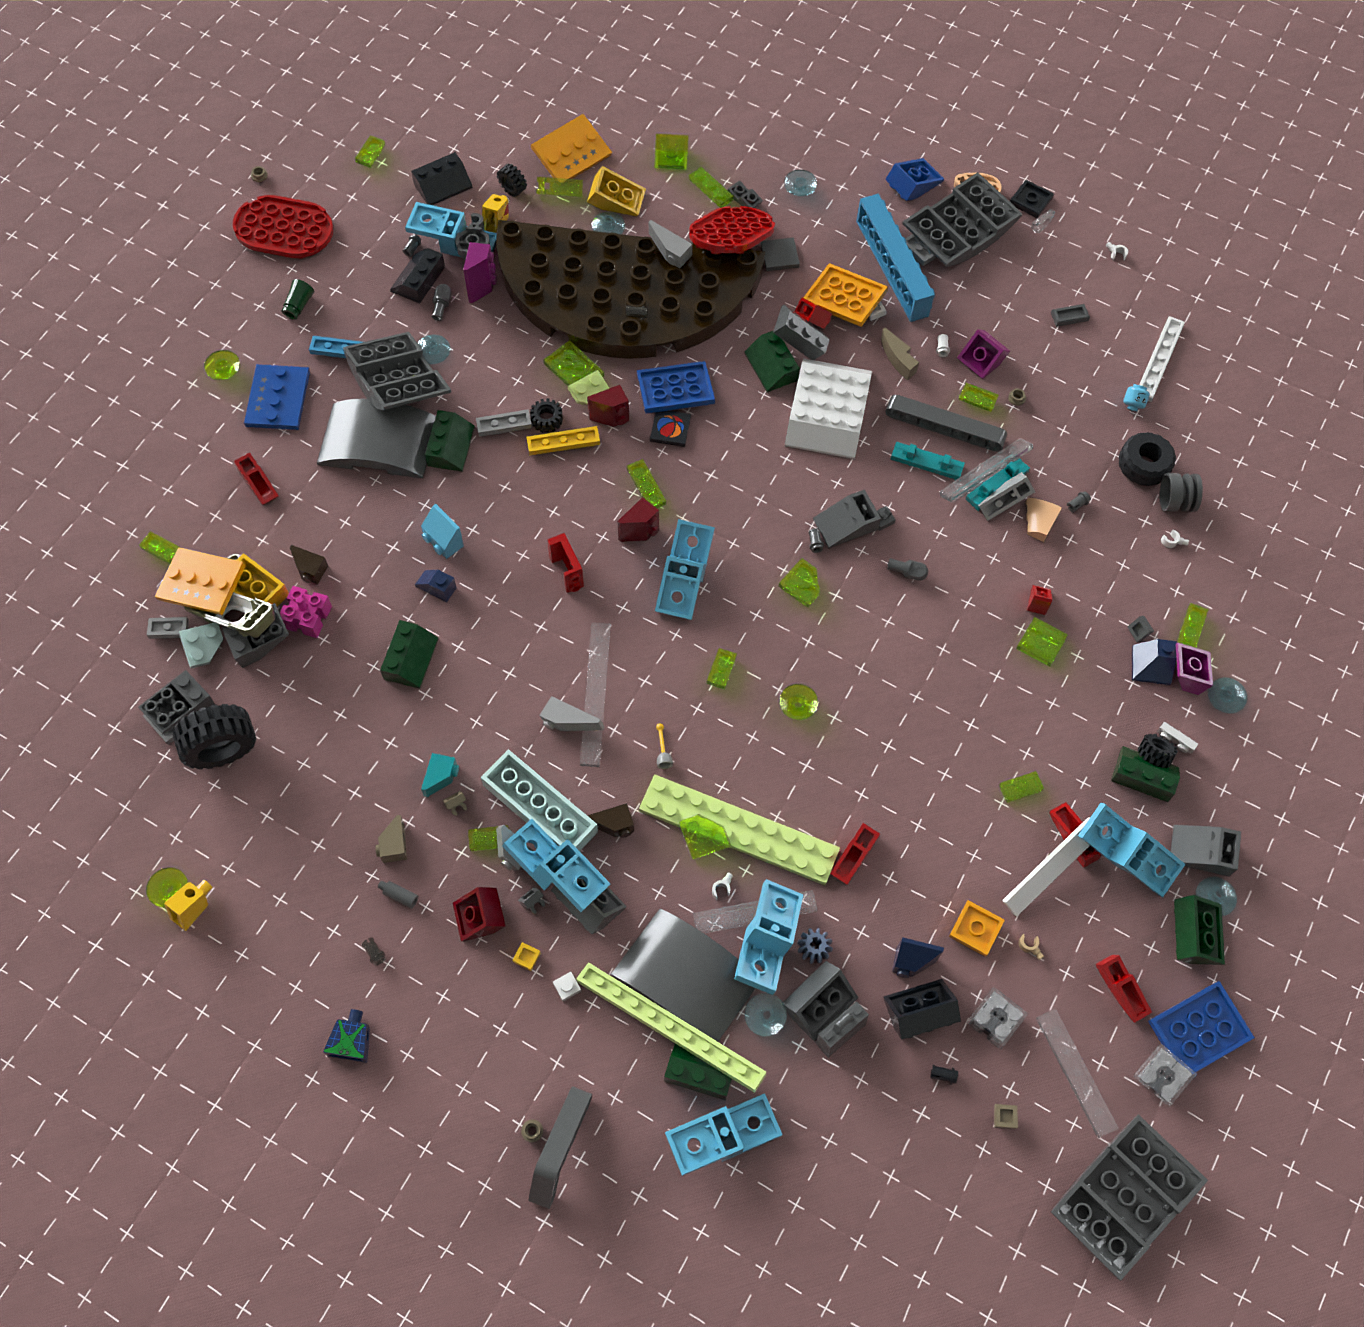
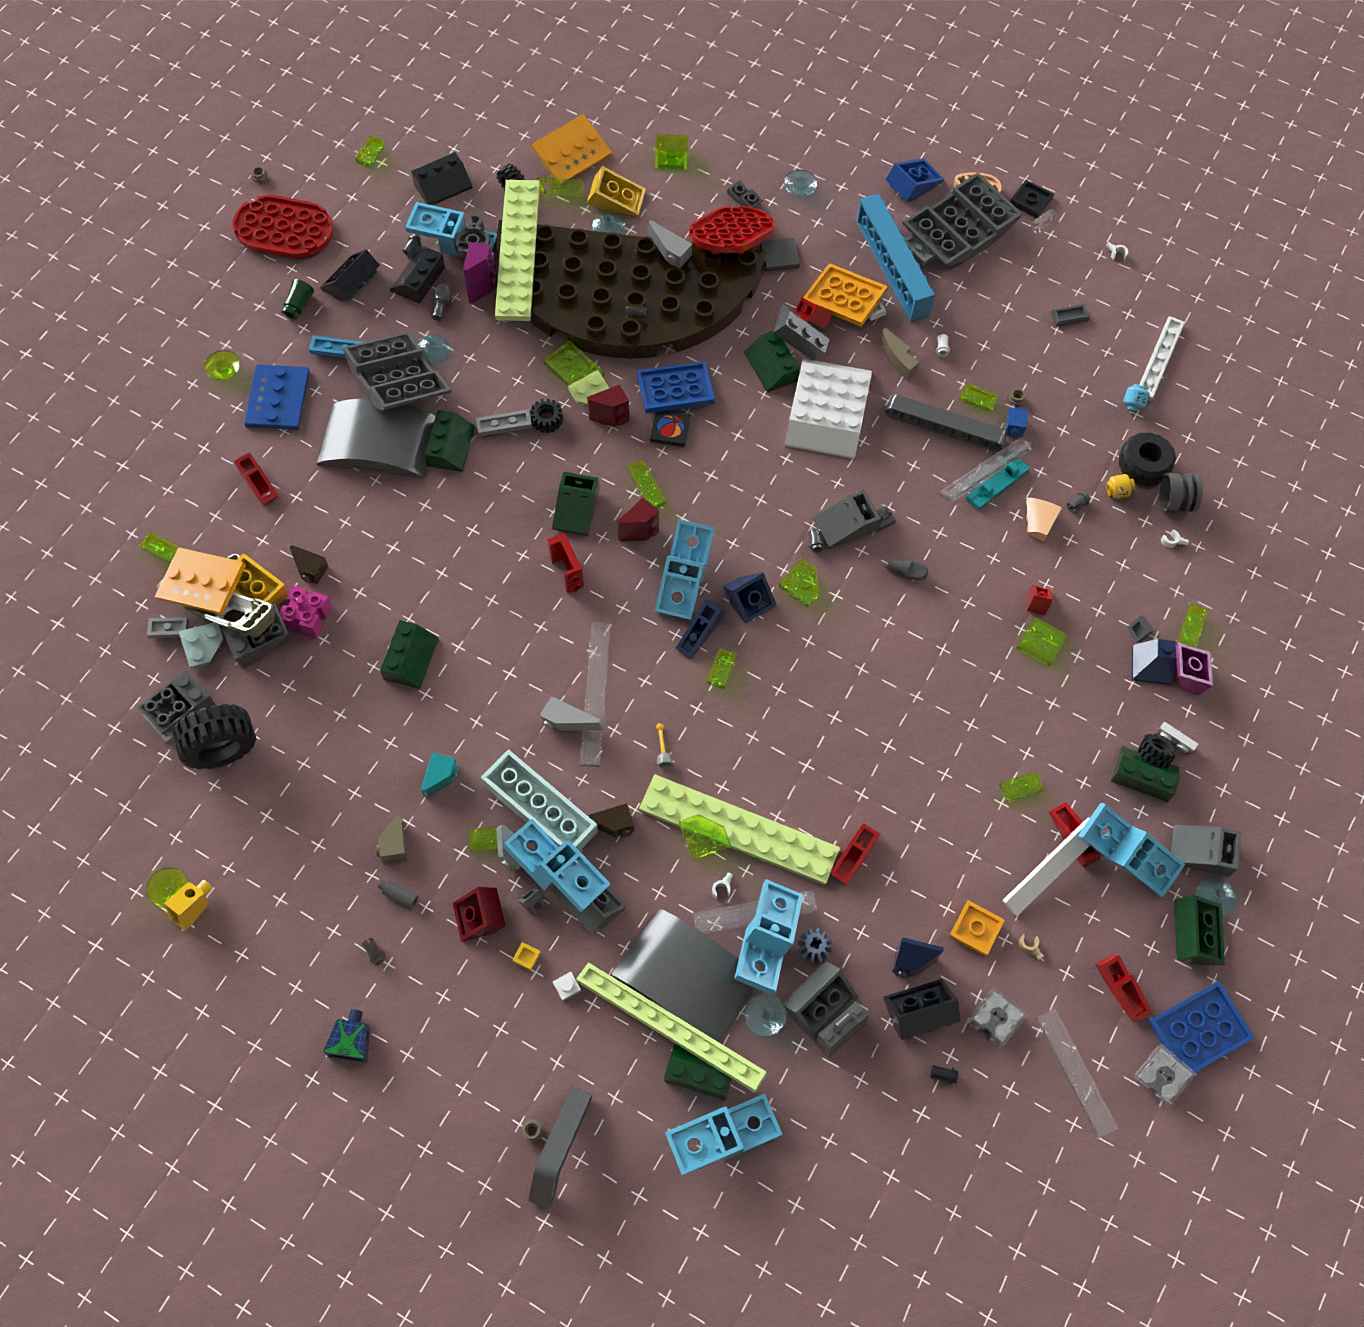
(351, 275): none -> black slope
(437, 584): dark blue slope -> none
(442, 532): medium azure slope -> none
(454, 800): dark tan tile -> none
(495, 209): yellow torso -> none
(517, 250): none -> yellowish green plate
(563, 440): yellow plate -> none
(575, 503): none -> dark green slope
(700, 628): none -> dark blue slope
(711, 187): clear neon green plate -> none
(750, 596): none -> dark blue slope
(802, 694): clear neon green dish -> none
(927, 460): teal hinge -> none
(983, 353): magenta slope -> none
(1005, 1116): dark tan tile -> none
(1006, 496): light grey slope -> none
(1016, 422): none -> blue brick
(1120, 486): none -> yellow head
(1128, 1196): dark grey slope -> none
(1224, 701): clear light blue dish -> none

